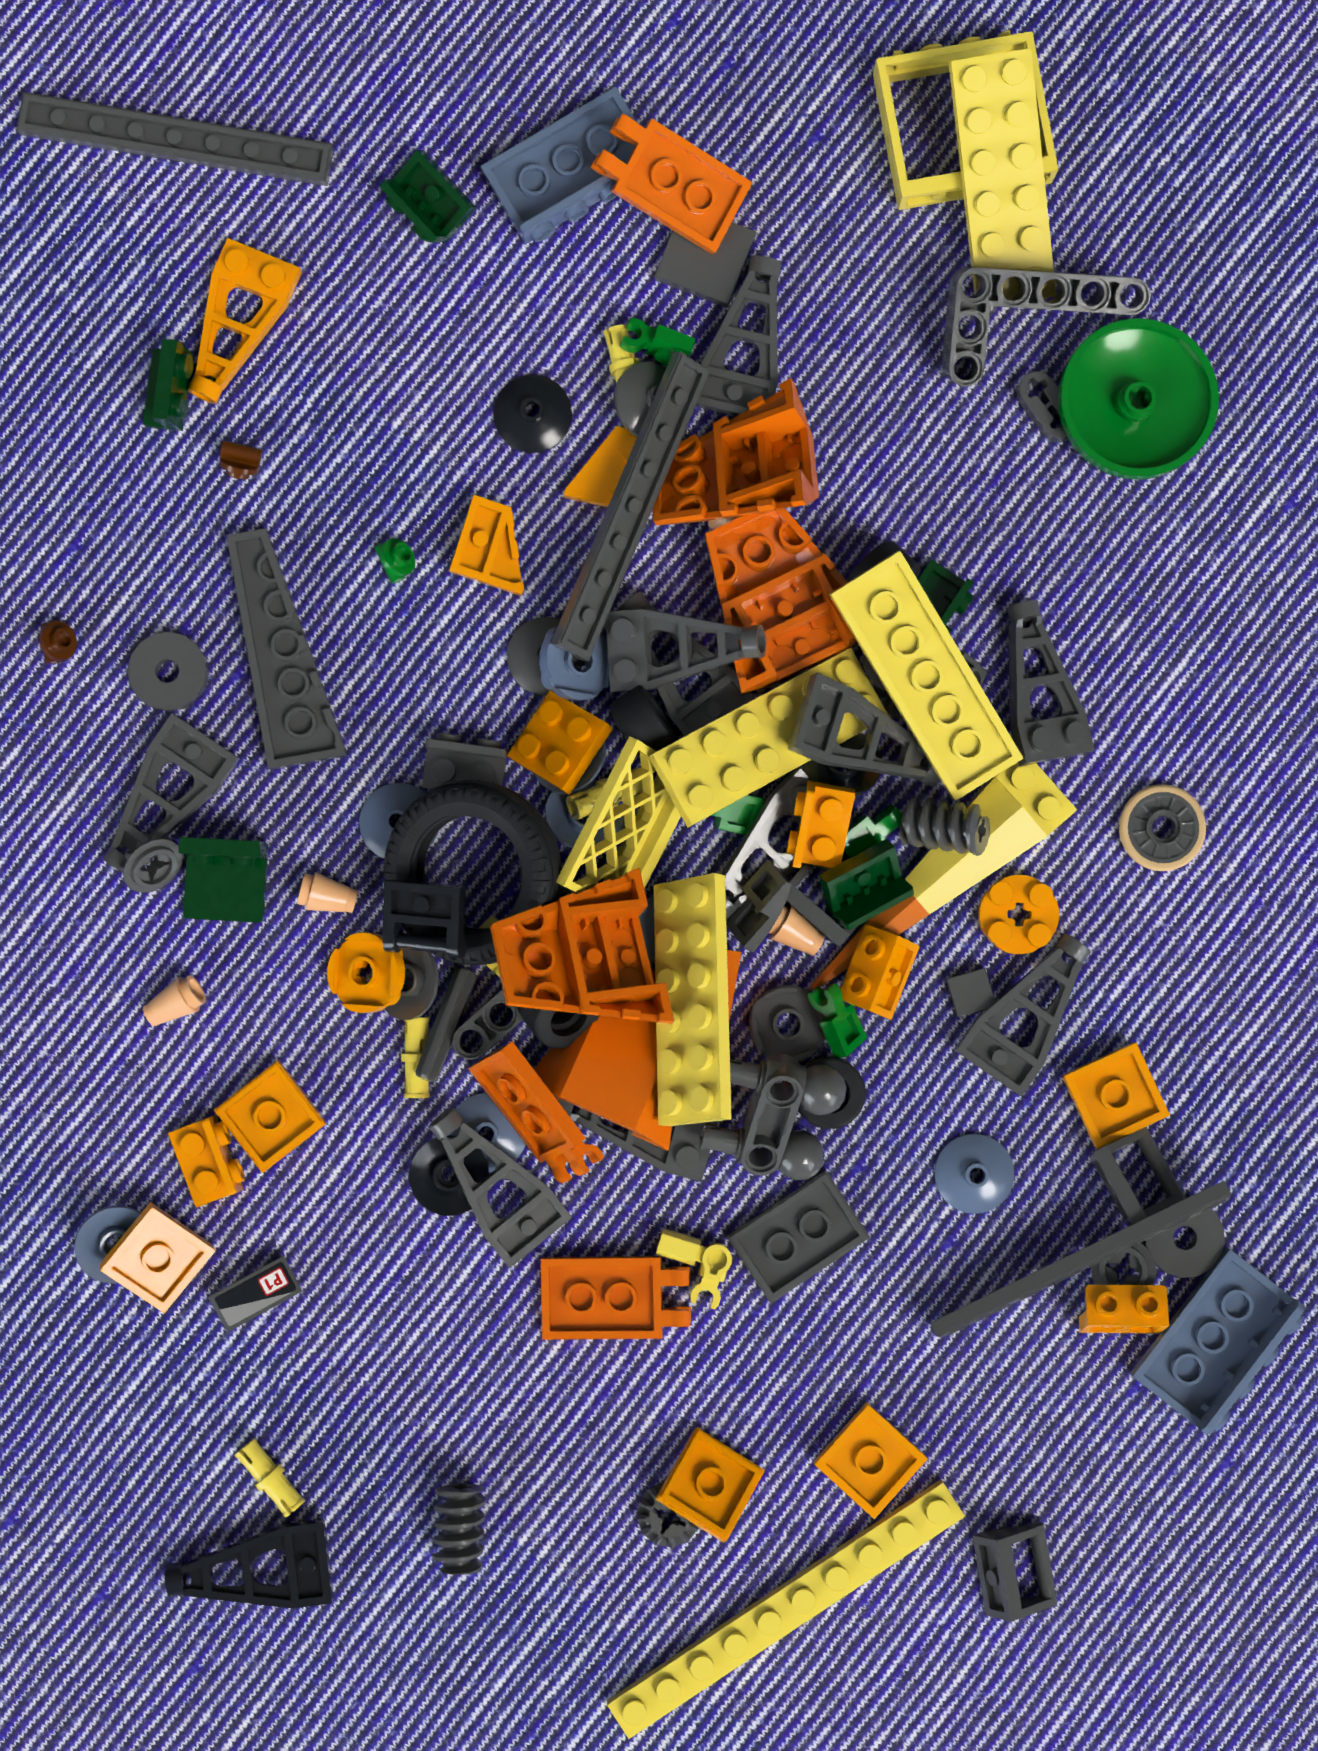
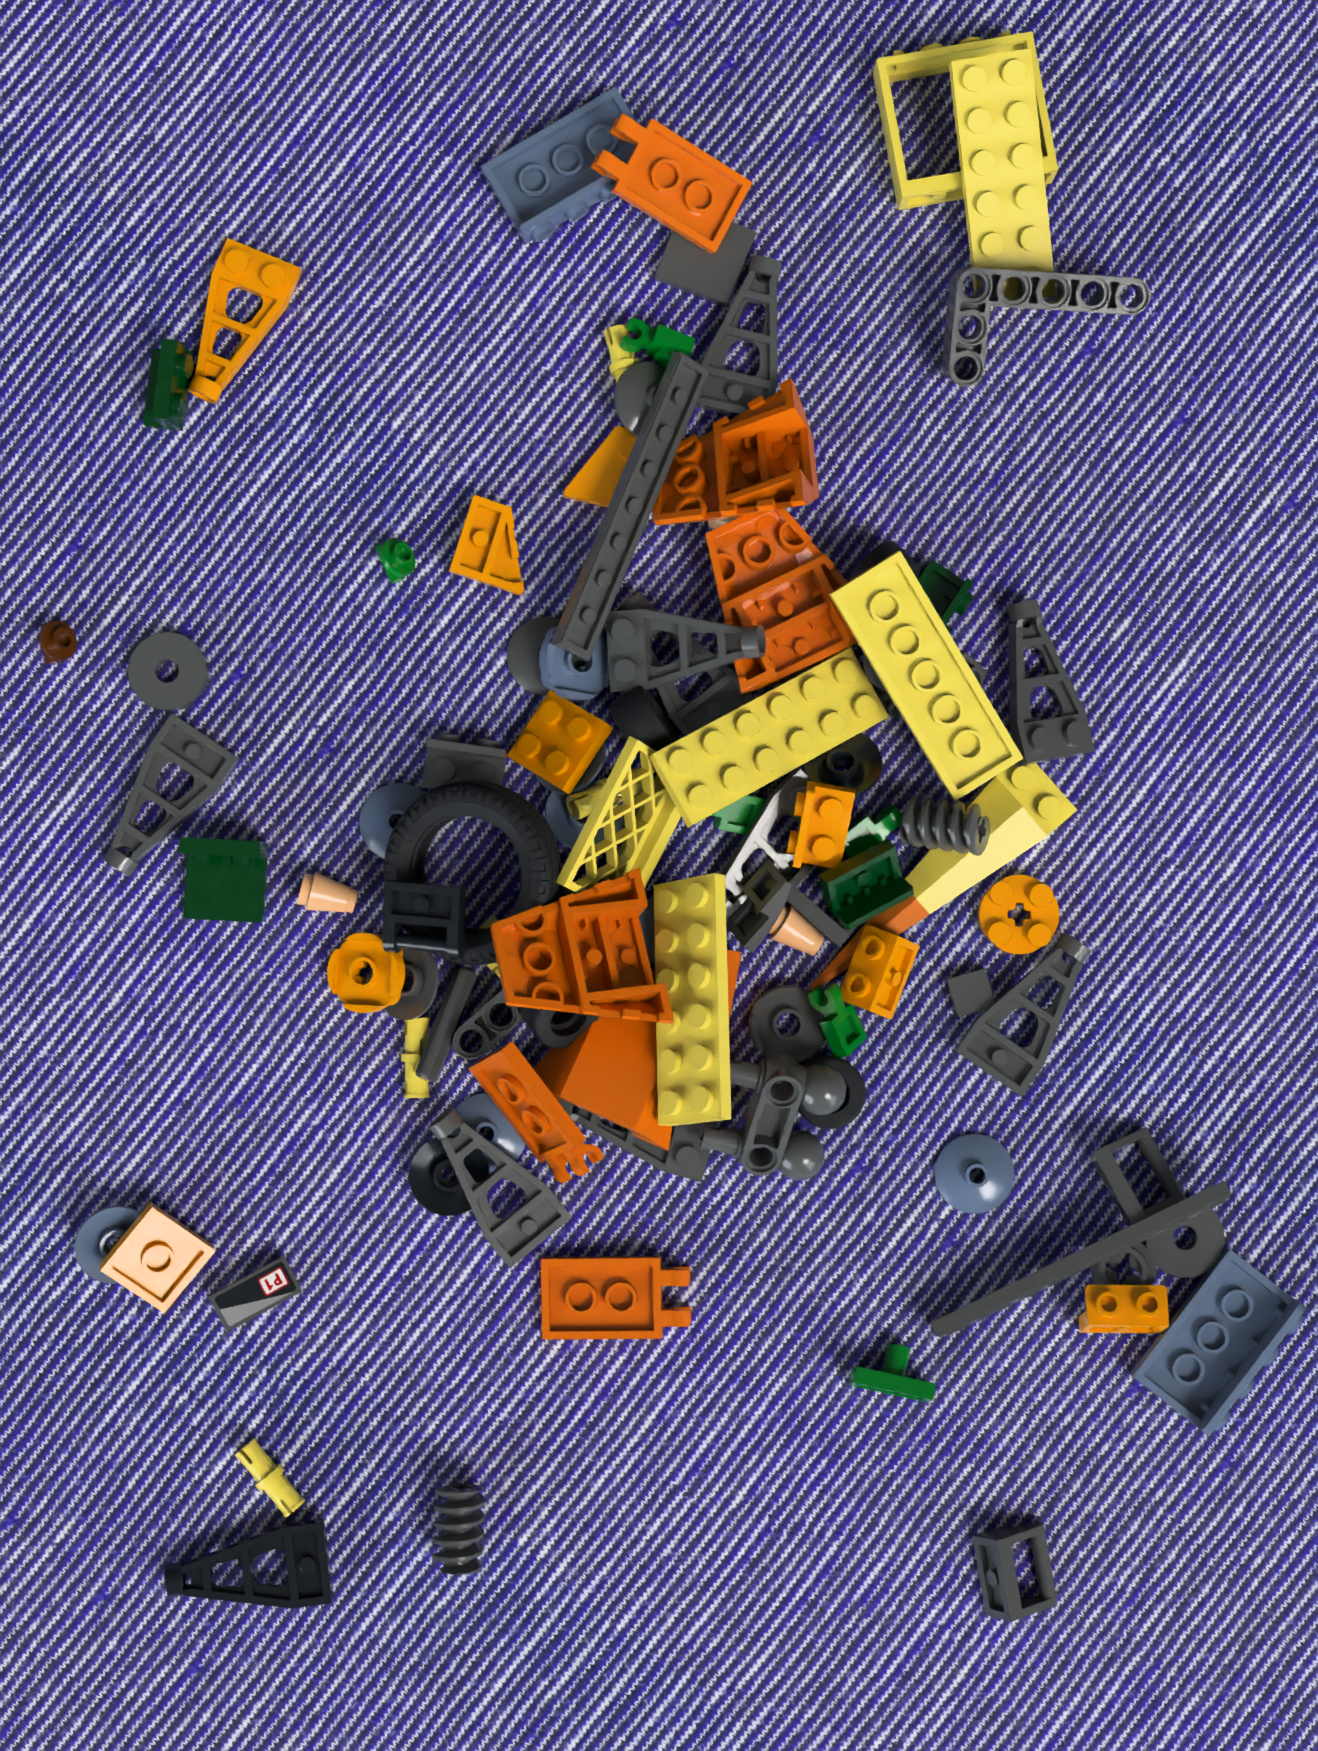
(160, 870): dark grey gear -> none
(175, 139): dark grey tile -> none
(175, 1001): light nougat cone -> none
(207, 1160): light orange bracket -> none
(240, 460): reddish brown plate -> none
(270, 1116): light orange plate -> none
(286, 682): dark grey wing -> none
(428, 199): dark green bracket -> none
(537, 432): black dish -> none
(651, 1522): dark grey gear -> none
(710, 1485): light orange plate -> none
(714, 1261): light yellow bar -> none
(785, 1609): light yellow plate -> none
(798, 1236): dark grey tile -> none
(820, 723): dark grey plate -> none
(870, 1460): light orange plate -> none
(892, 1378): none -> green tile
(1036, 409): dark grey beam -> none
(1115, 1095): light orange plate -> none
(1138, 399): green dish -> none
(1187, 823): dark grey wheel -> none

